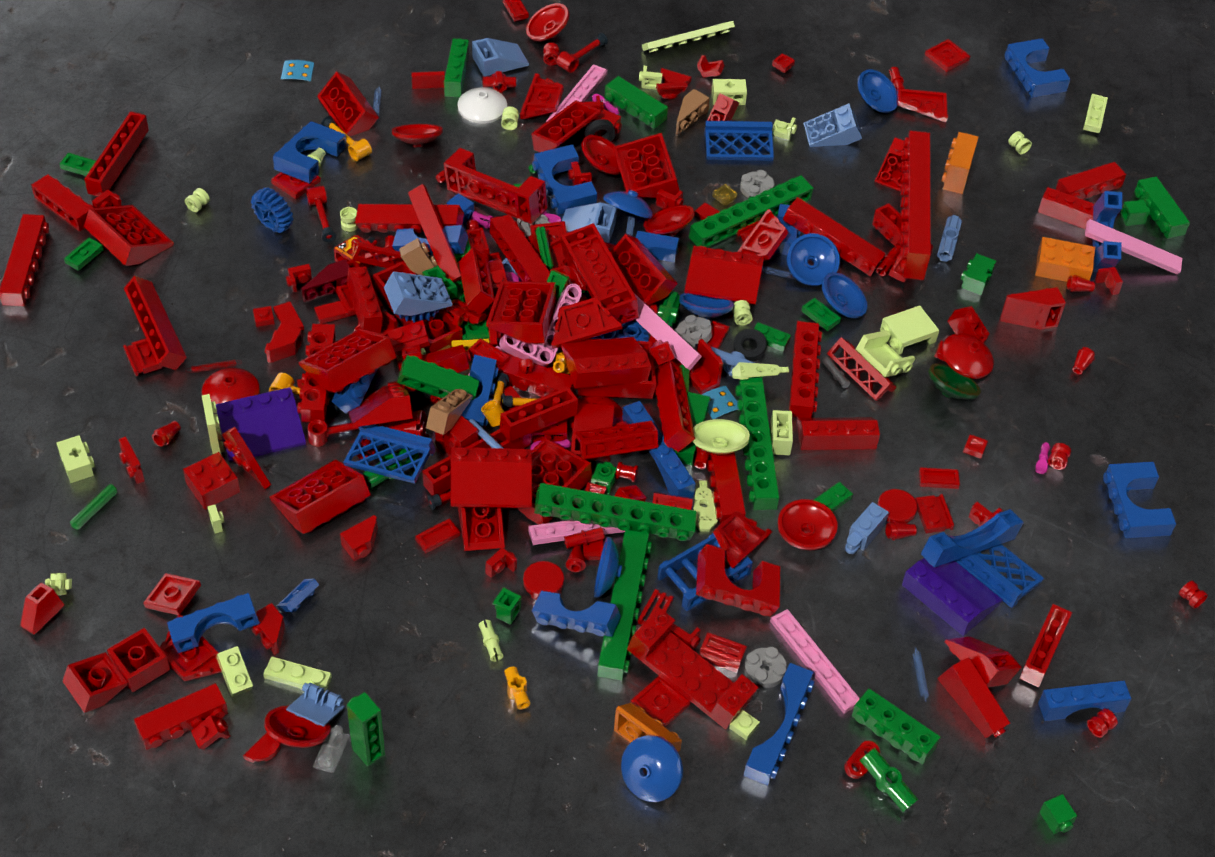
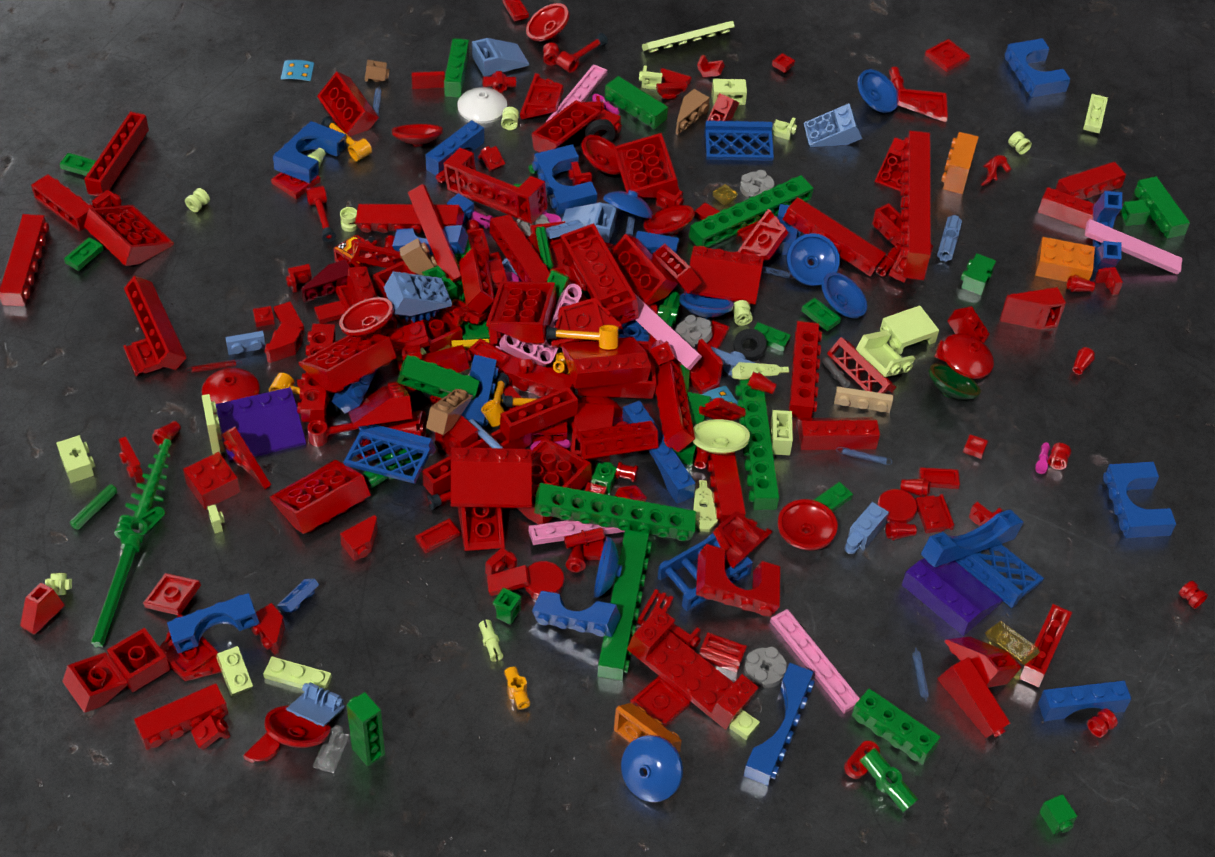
(143, 521): none -> green piece
(245, 342): none -> medium blue plate
(272, 210): blue gear -> none
(366, 316): none -> red dish
(376, 71): none -> medium nougat brick
(468, 136): none -> blue arch
(491, 158): none -> red bracket
(509, 579): none -> red tile
(556, 231): none -> medium blue plate
(607, 335): none -> light orange piece
(673, 500): red plate -> none
(677, 268): none -> red brick
(722, 410): none -> red plate
(761, 383): none -> red cone
(863, 399): none -> tan plate
(867, 457): none -> medium blue piece
(918, 487): none -> red cone
(992, 164): none -> red piece
(1012, 642): none -> clear yellow tile

